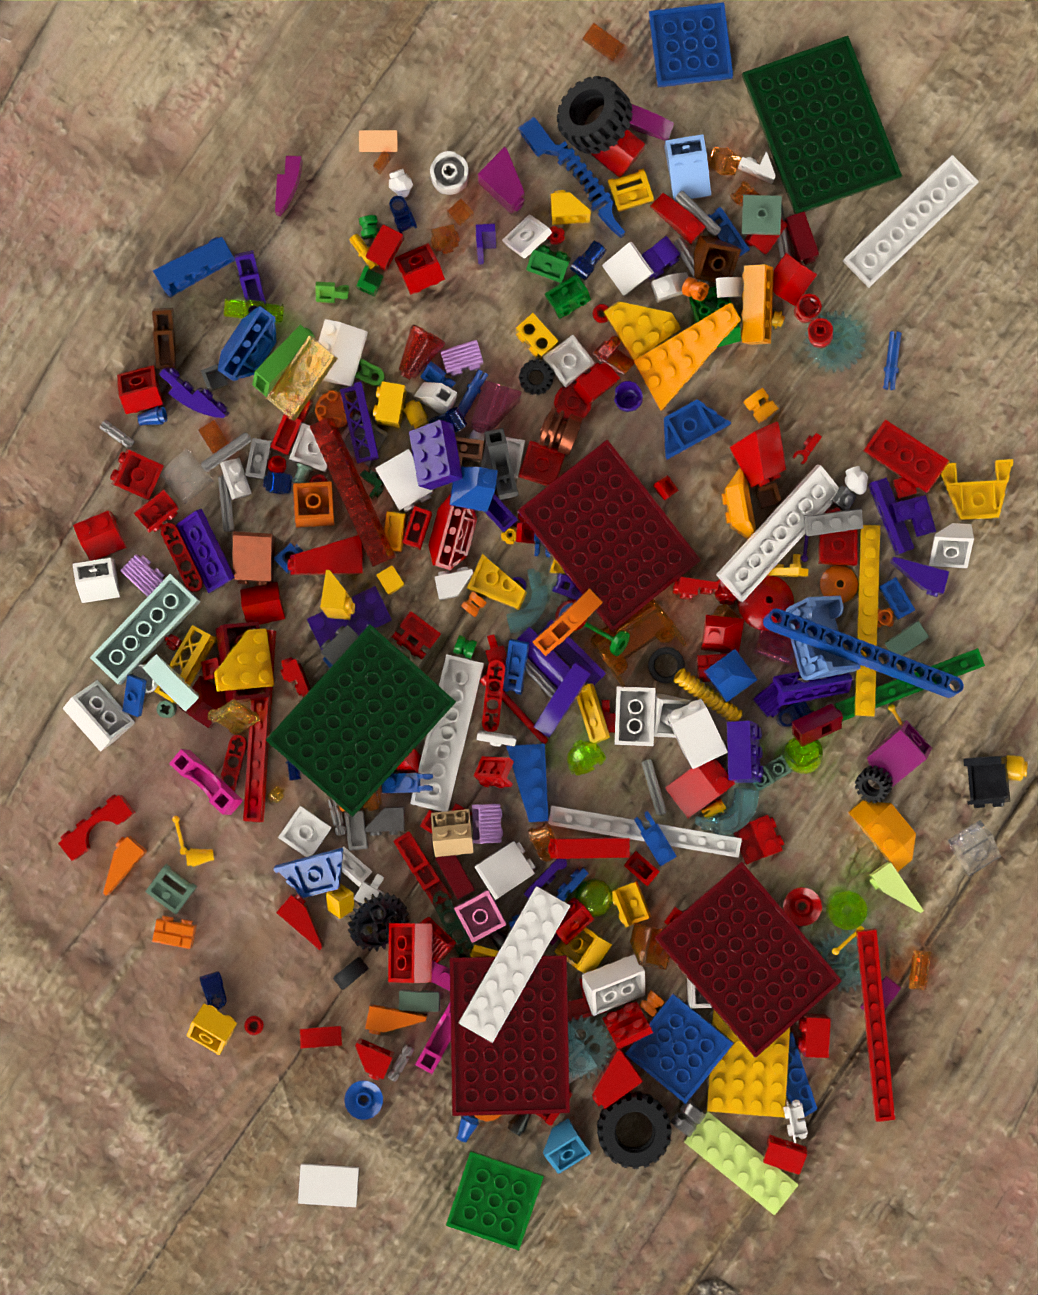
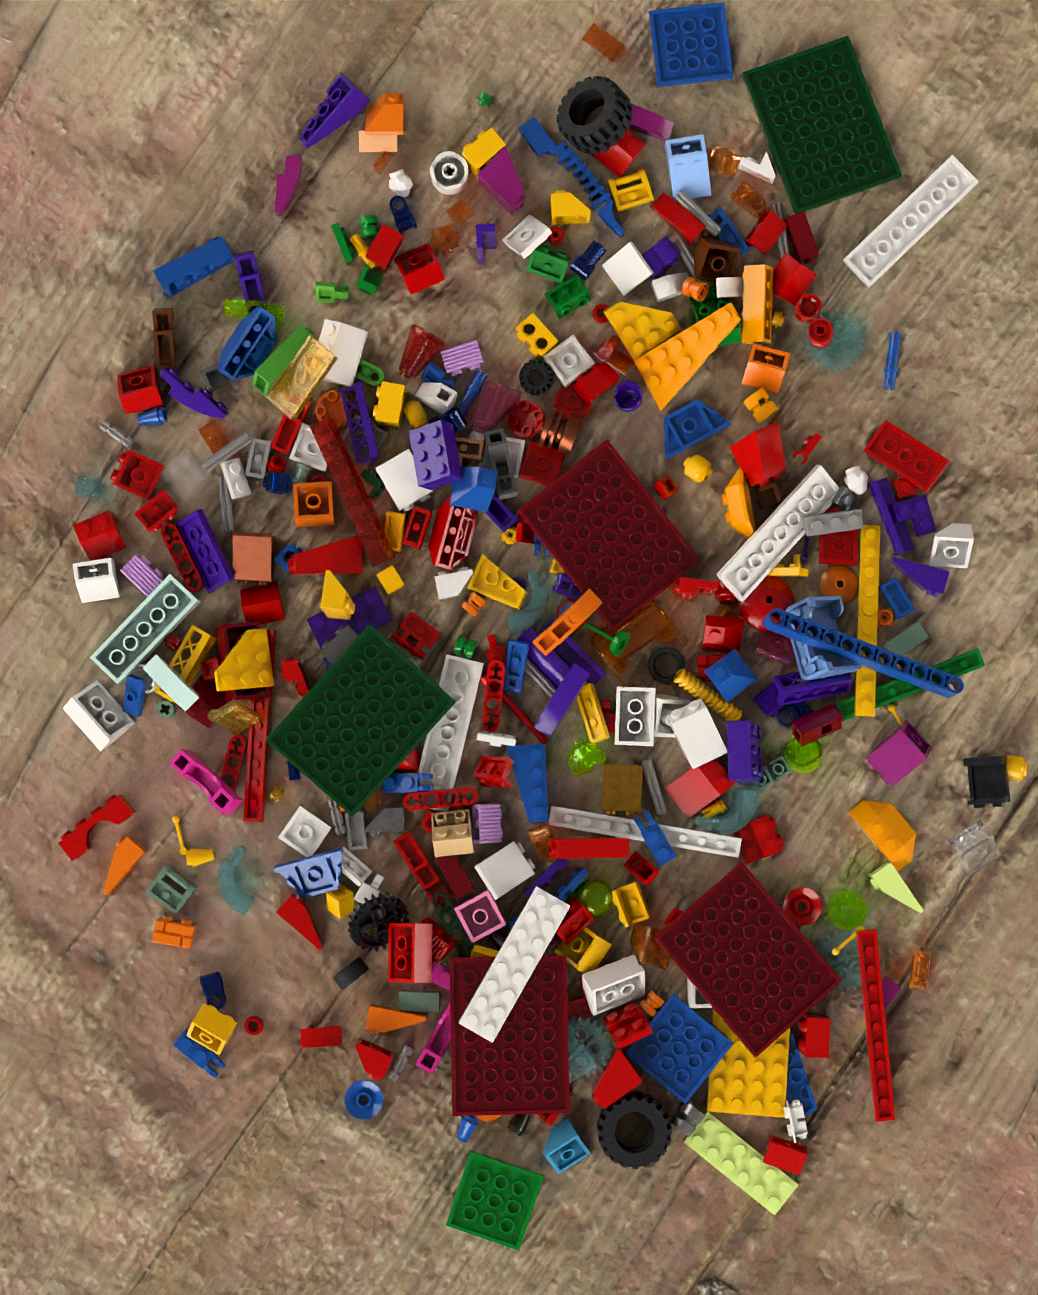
(87, 487): none -> clear light blue panel
(198, 1053): none -> blue hinge
(227, 883): none -> clear light blue arch
(328, 1185): white tile -> none
(341, 105): none -> dark purple wedge
(346, 250): none -> green plate
(386, 115): none -> orange slope
(440, 795): none -> red beam
(482, 150): none -> yellow brick
(485, 99): none -> green plate
(526, 419): none -> red dish
(621, 788): none -> pearl gold brick
(697, 468): none -> yellow head
(761, 214): sand green plate -> none
(765, 368): none -> orange slope
(880, 778): black tyre -> none
(978, 498): yellow wing -> none

